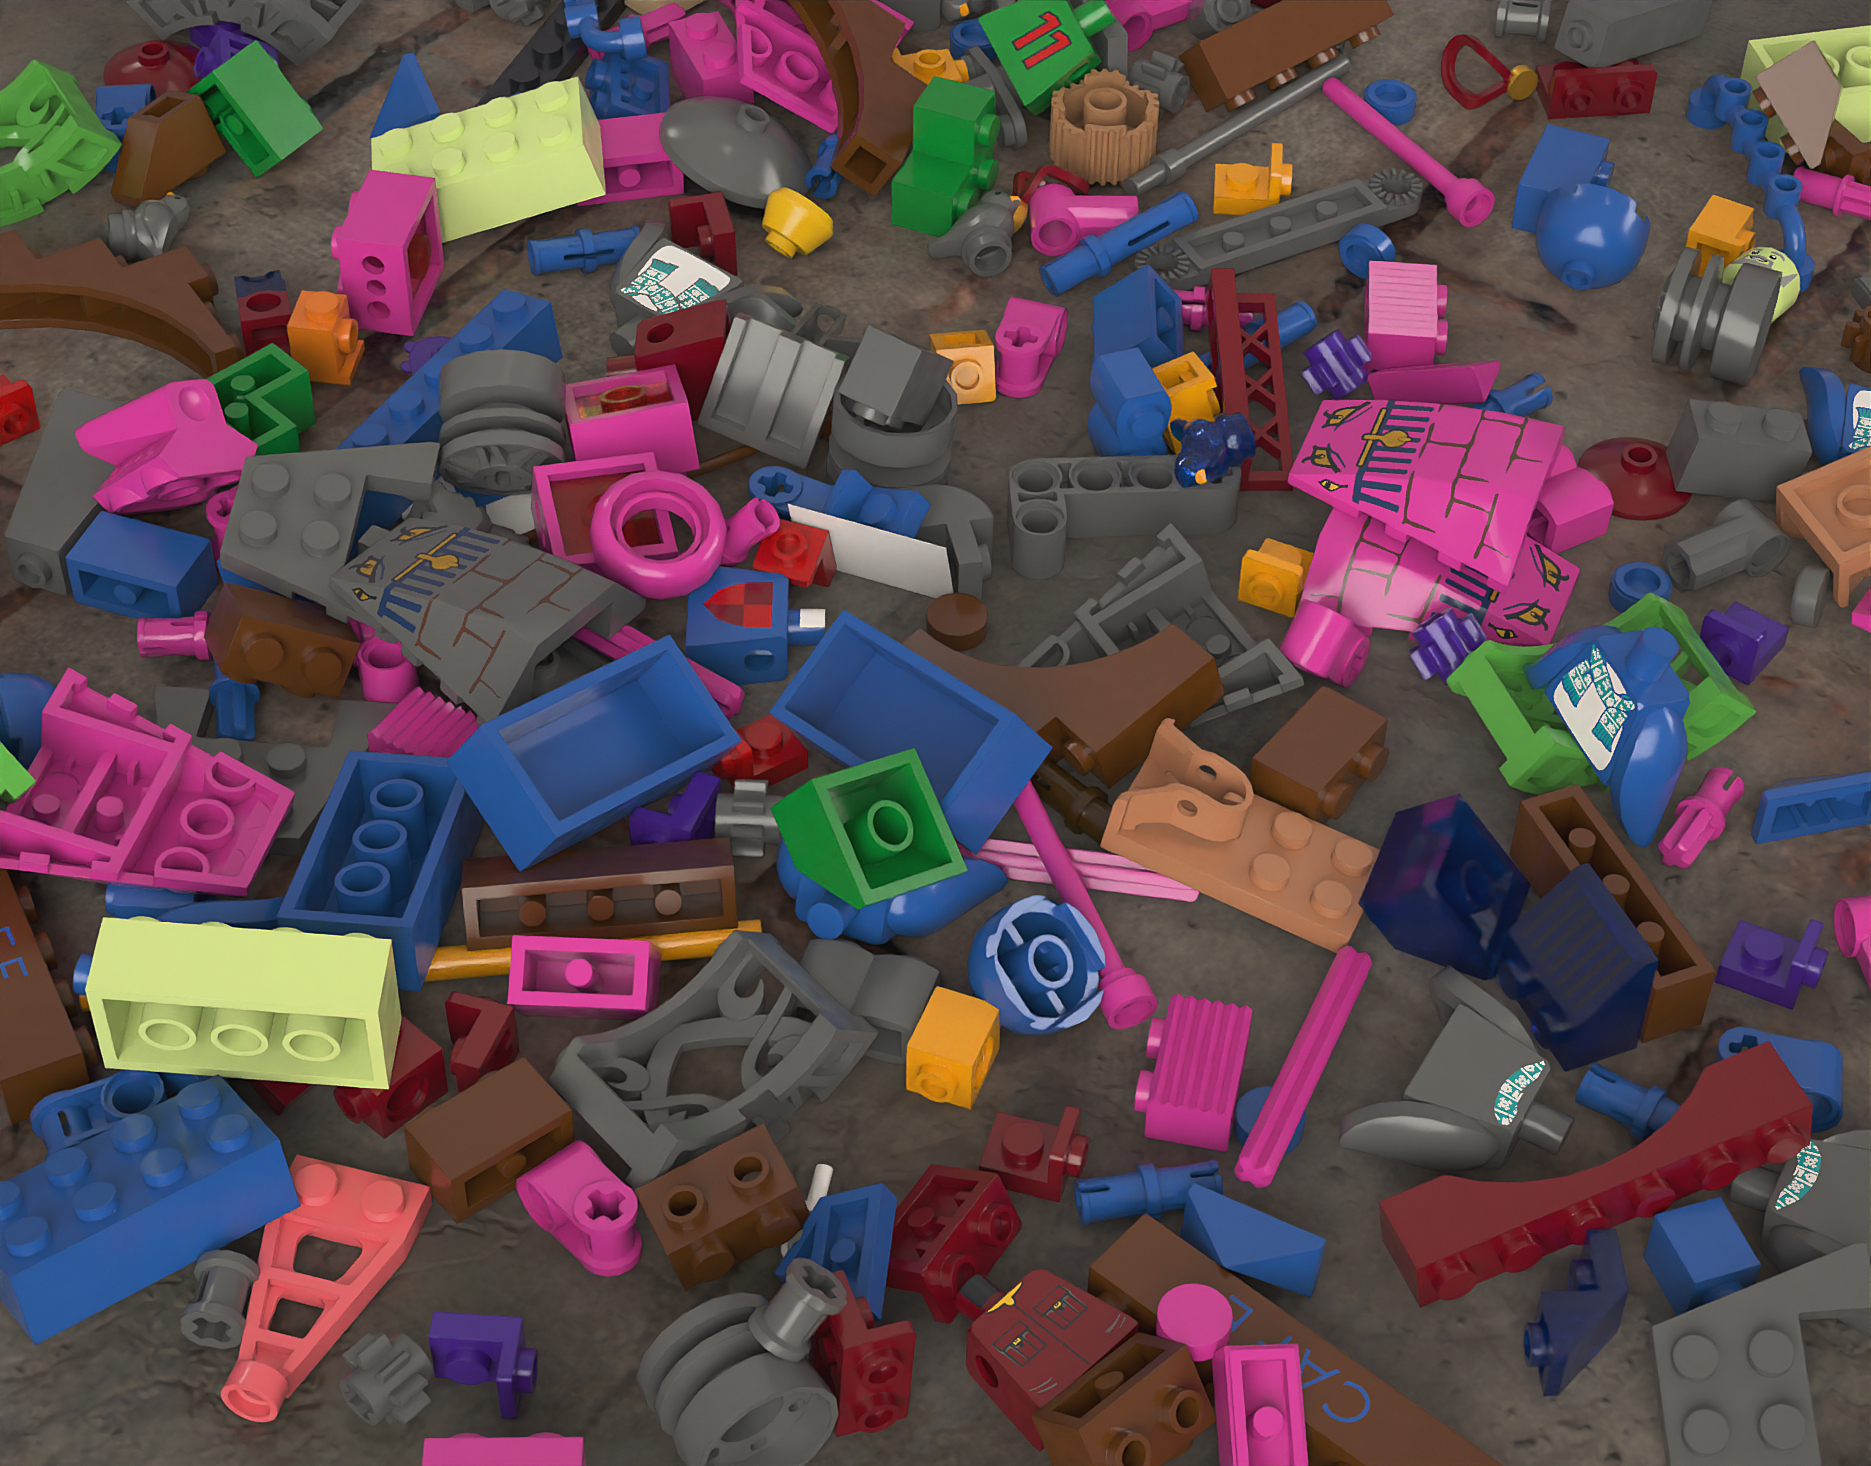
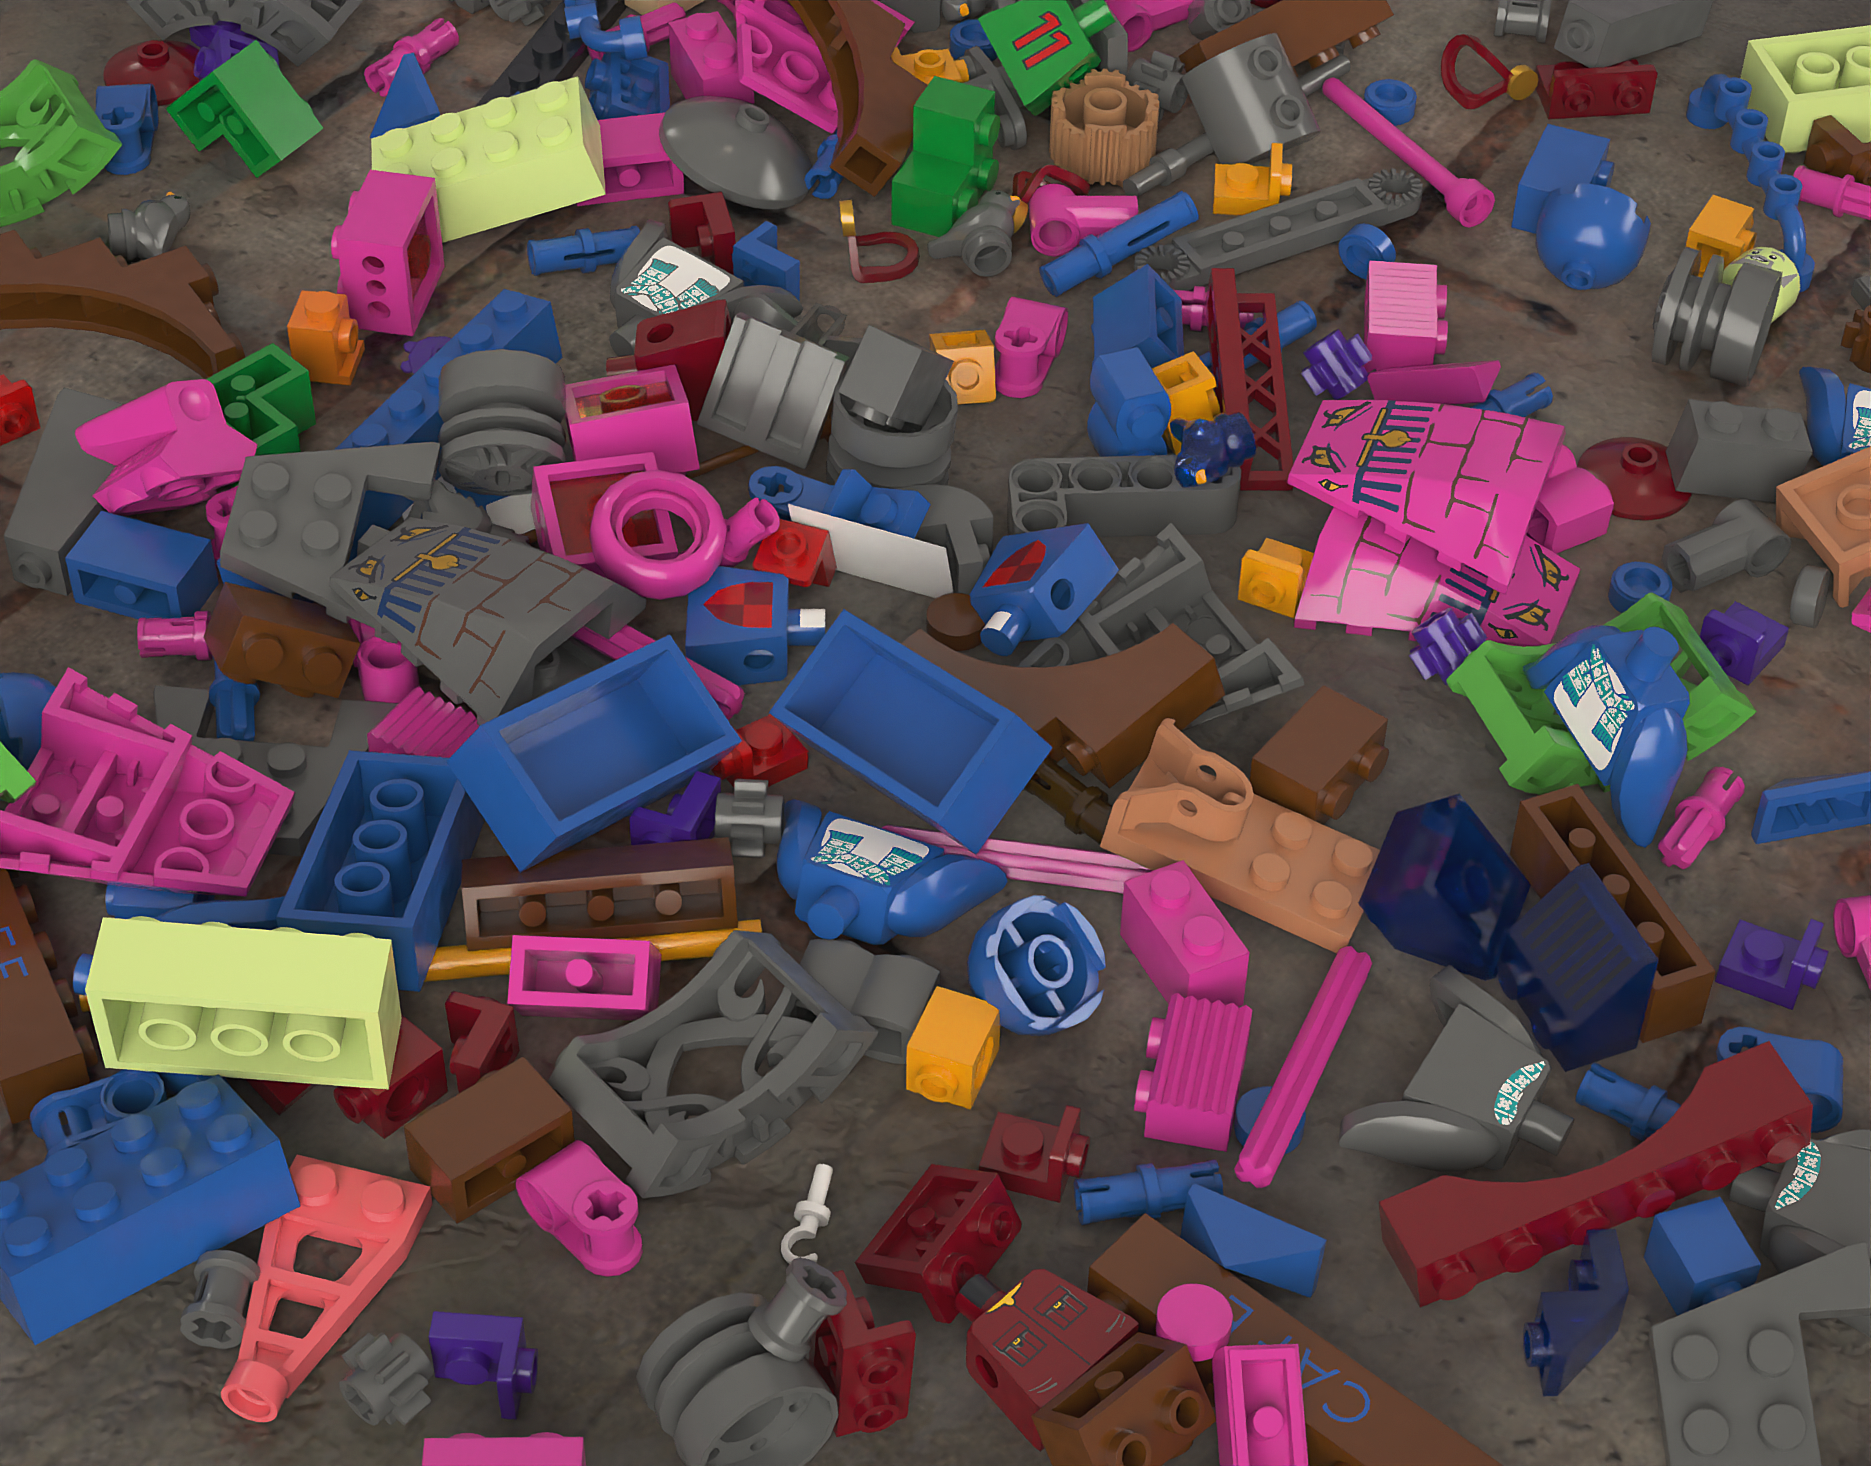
(164, 147): reddish brown slope -> none
(263, 311): dark red leg -> none
(426, 46): none -> dark pink pin
(724, 1207): reddish brown brick -> none
(760, 263): none -> blue bracket
(795, 223): yellow cone -> none
(851, 1235): blue wing -> none
(870, 831): green slope -> none
(876, 274): none -> dark red piece
(1039, 585): none -> blue torso
(1126, 995): dark pink piece -> none
(1183, 937): none -> dark pink brick
(1251, 101): none -> dark grey brick
(1325, 644): dark pink piece -> none
(1806, 100): slope -> none

